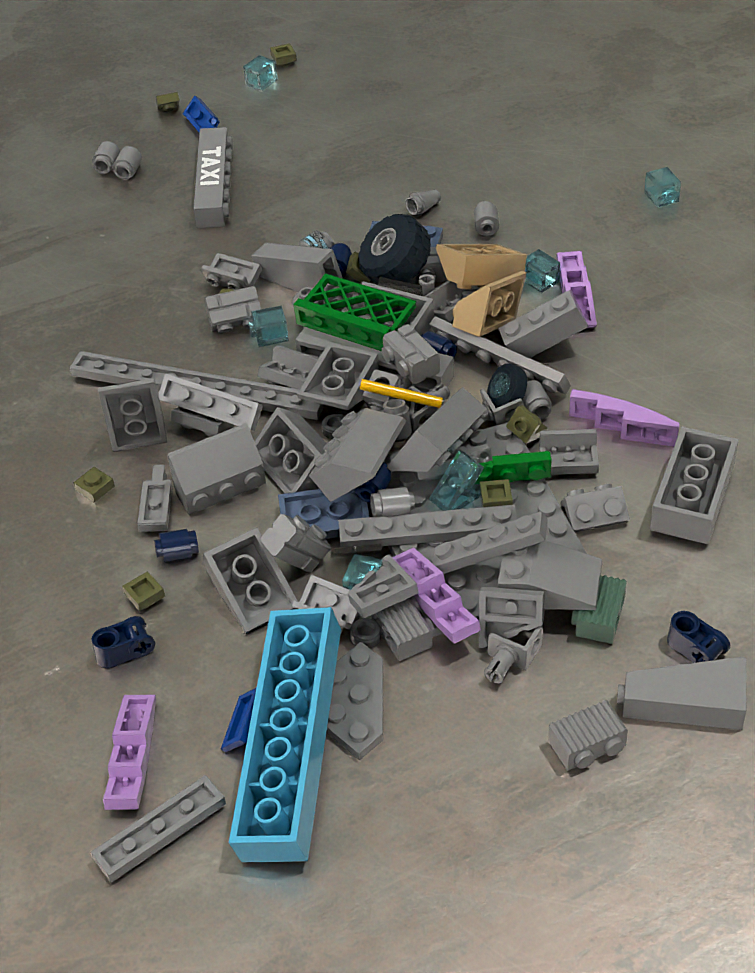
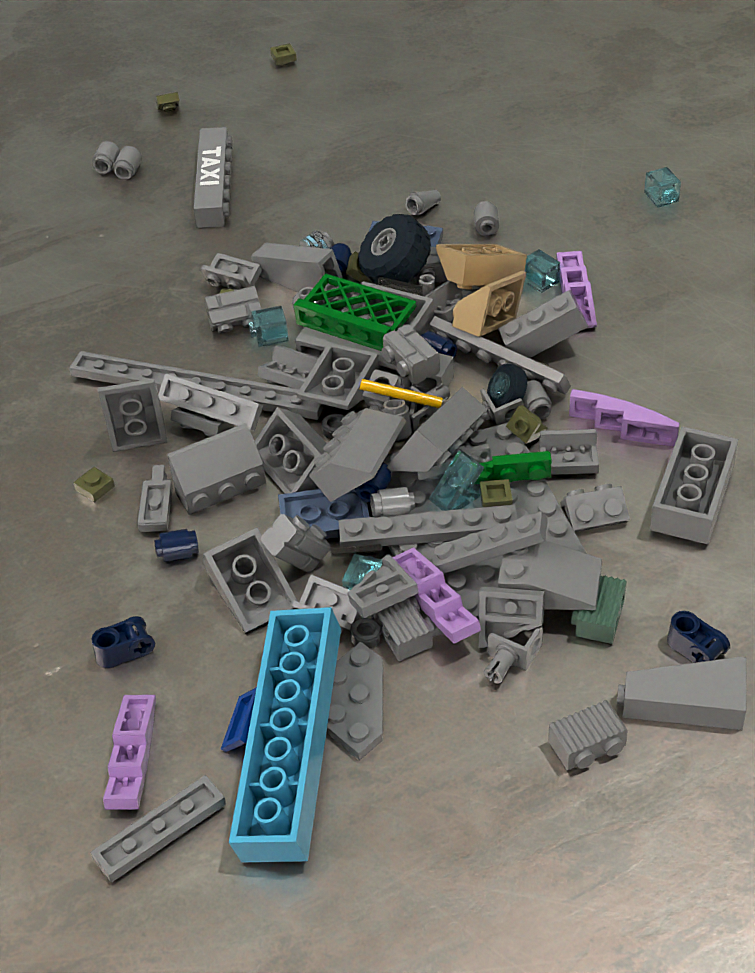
(143, 591): olive plate -> none
(200, 115): blue hinge -> none
(260, 73): clear light blue brick -> none

